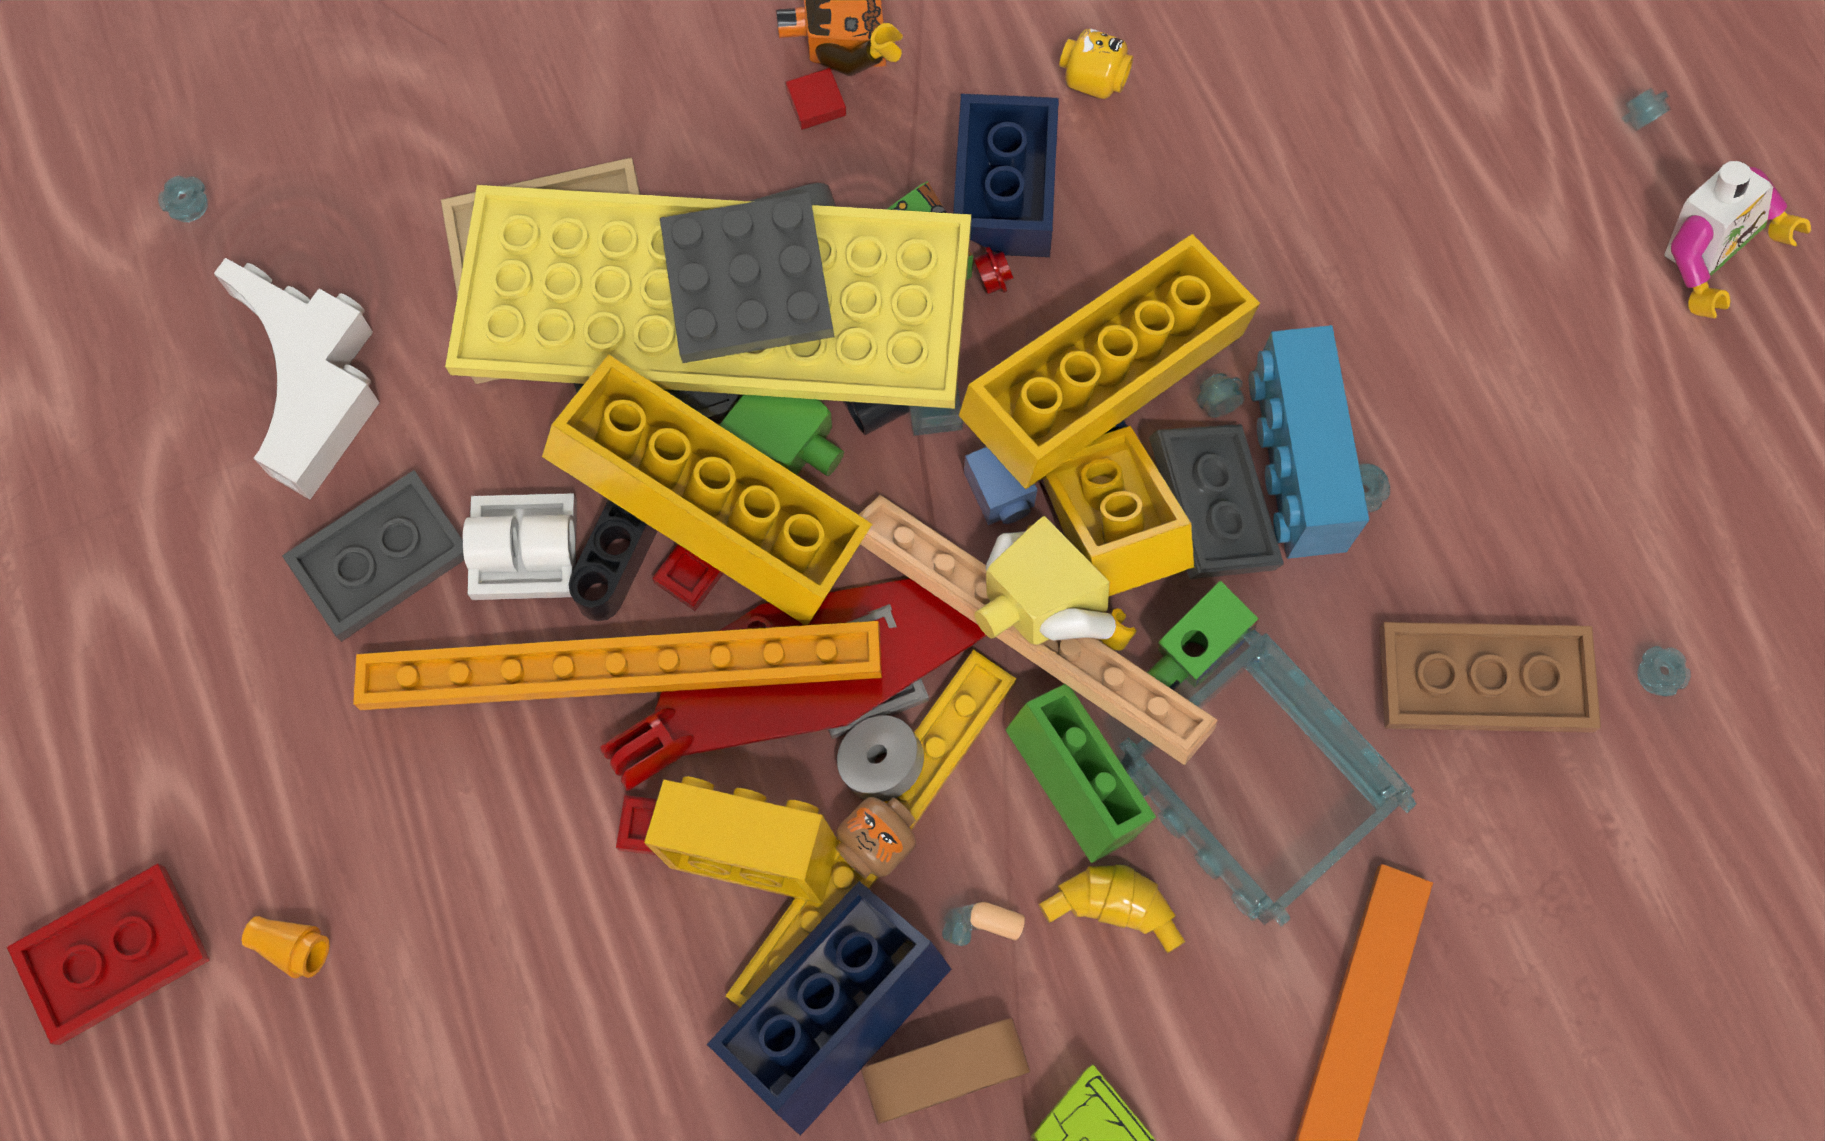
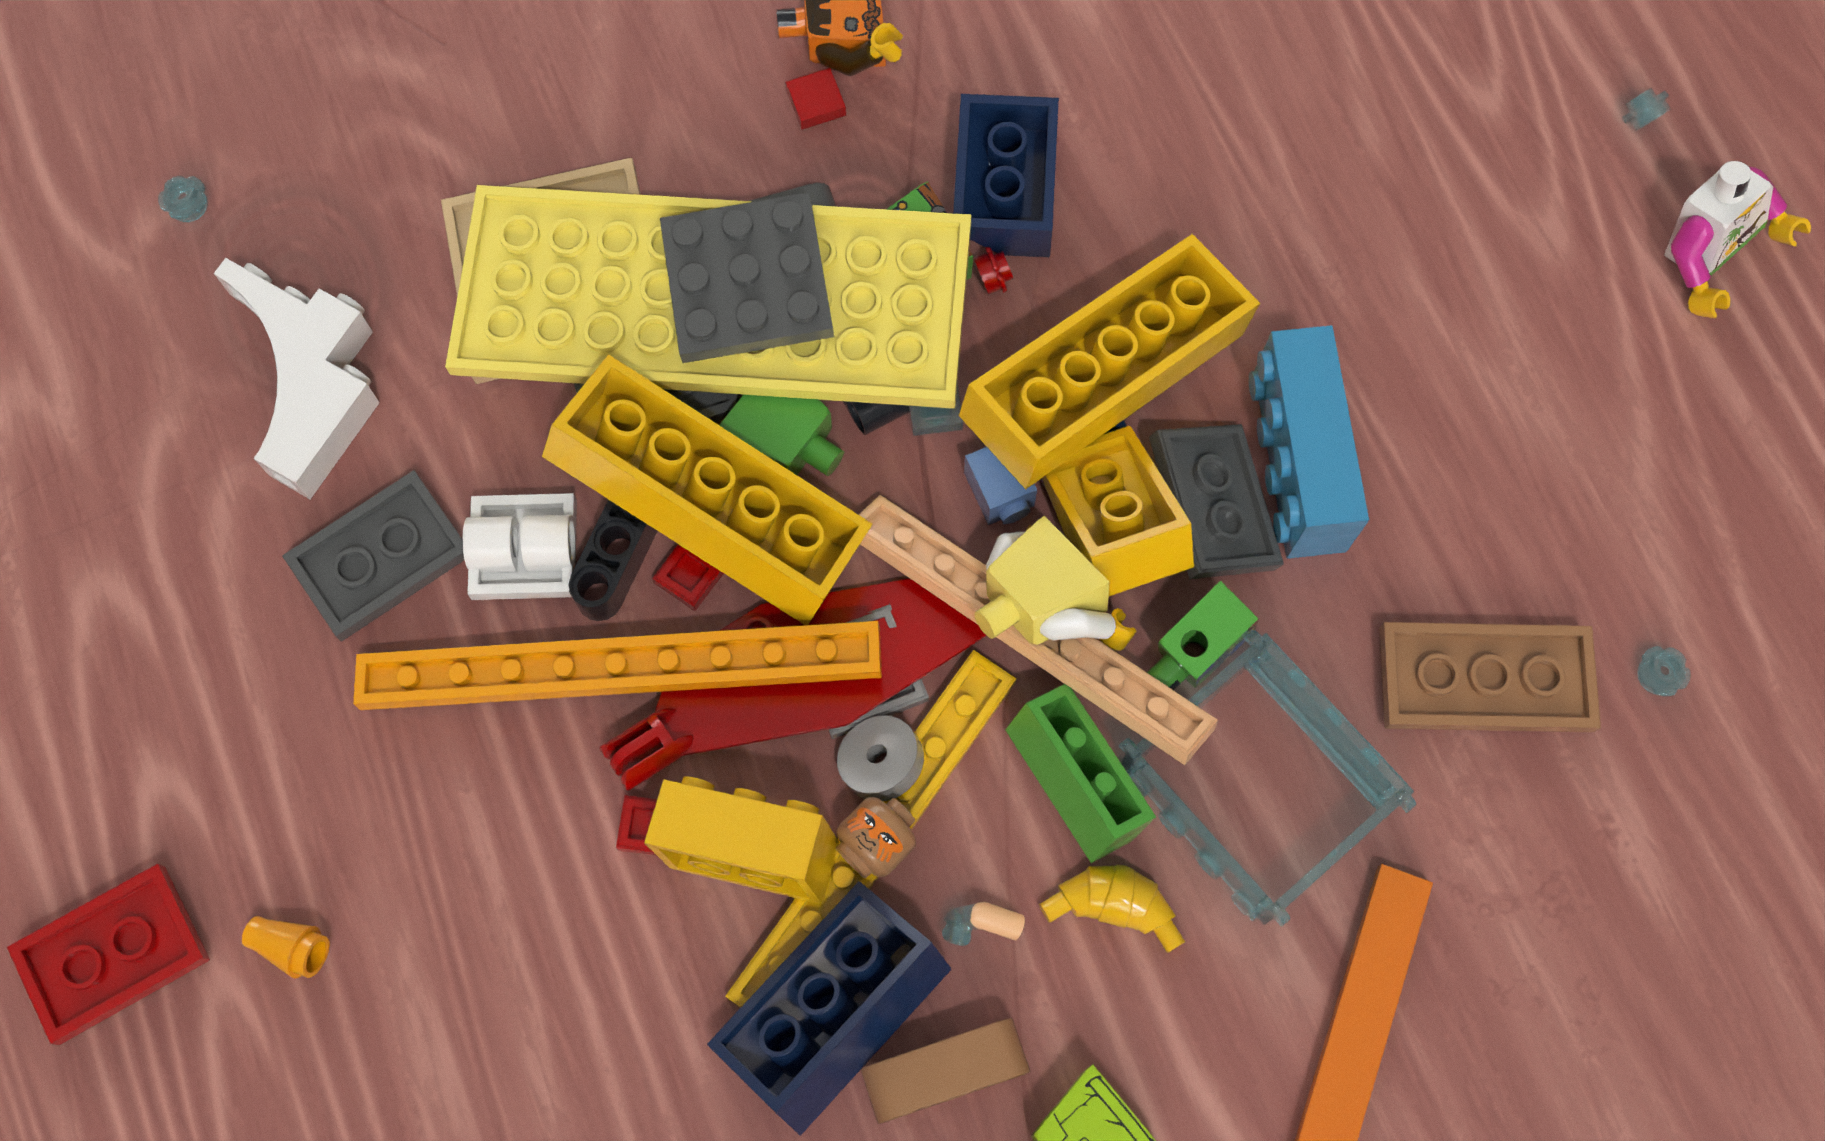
(1096, 63): yellow head -> none
(1220, 395): clear light blue plate -> none
(1378, 486): clear light blue plate -> none

